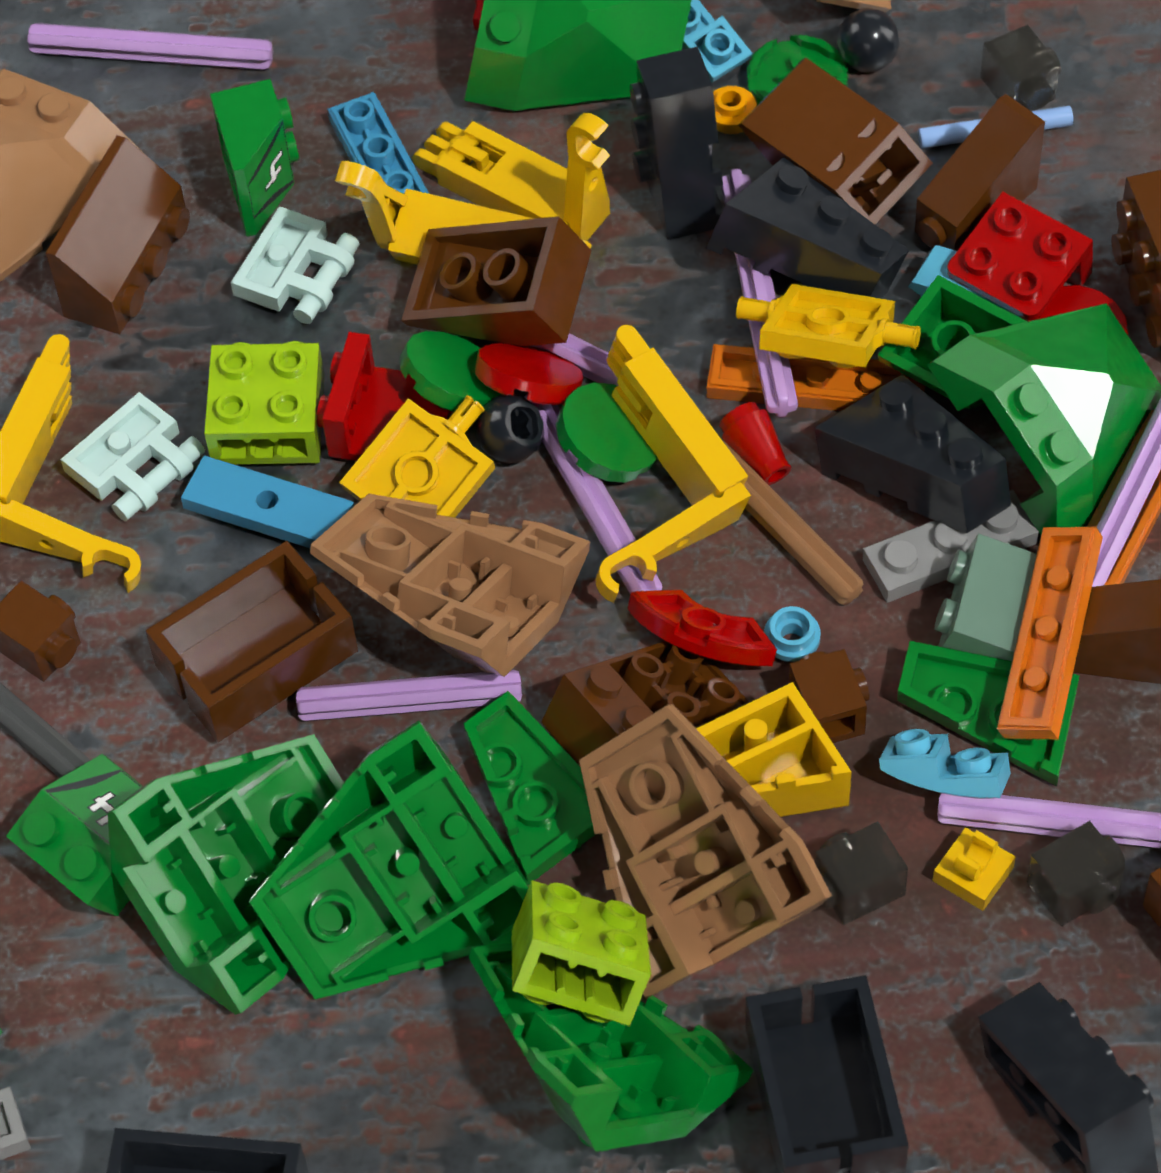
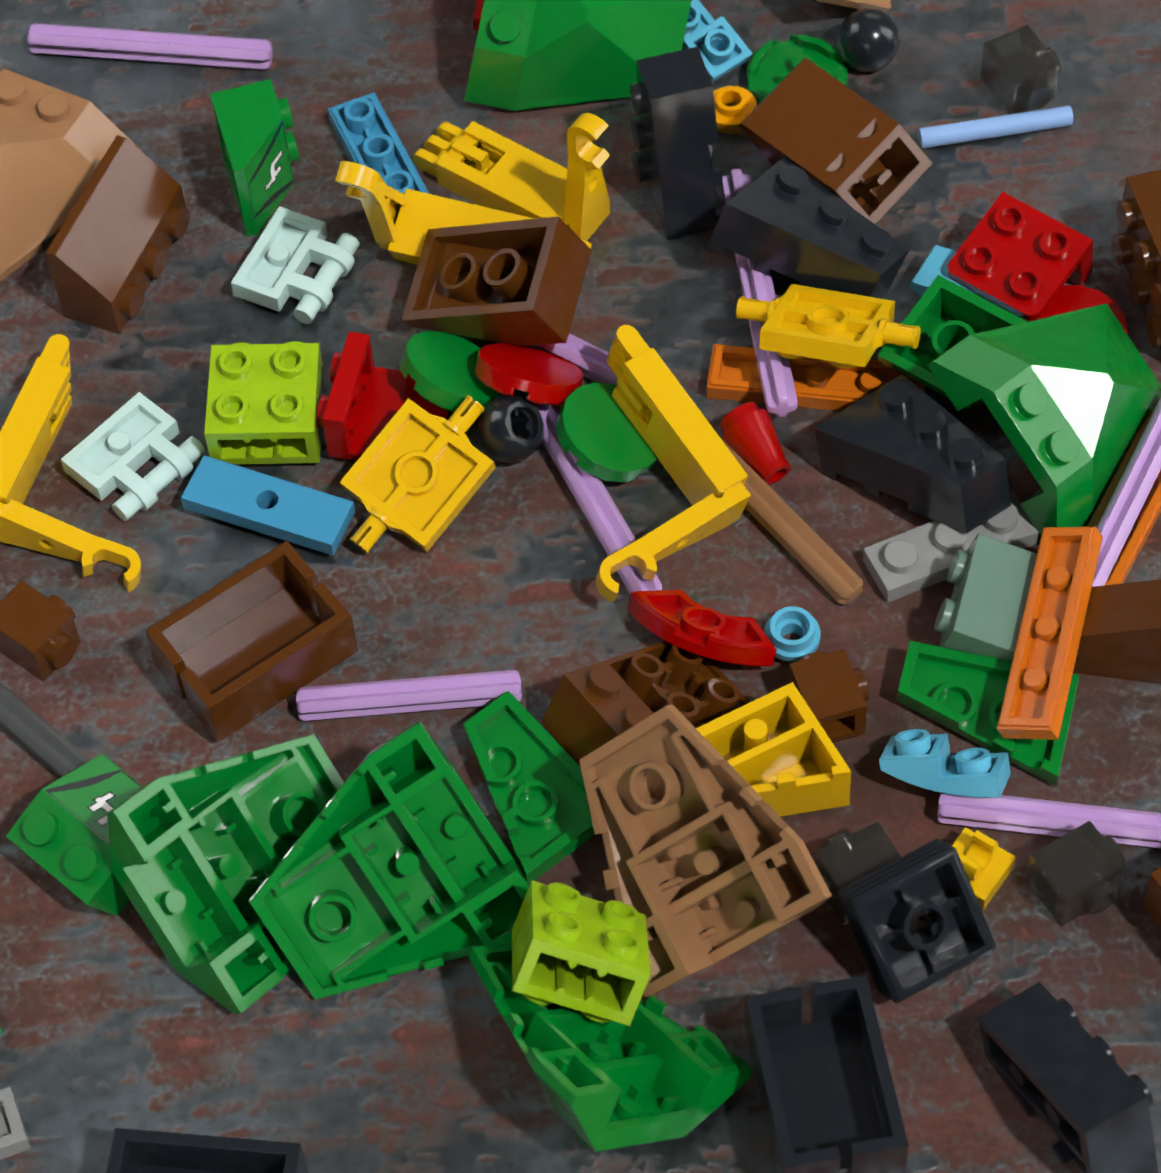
(461, 582): medium nougat wedge -> none
(949, 931): none -> black brick
(994, 158): reddish brown slope -> none

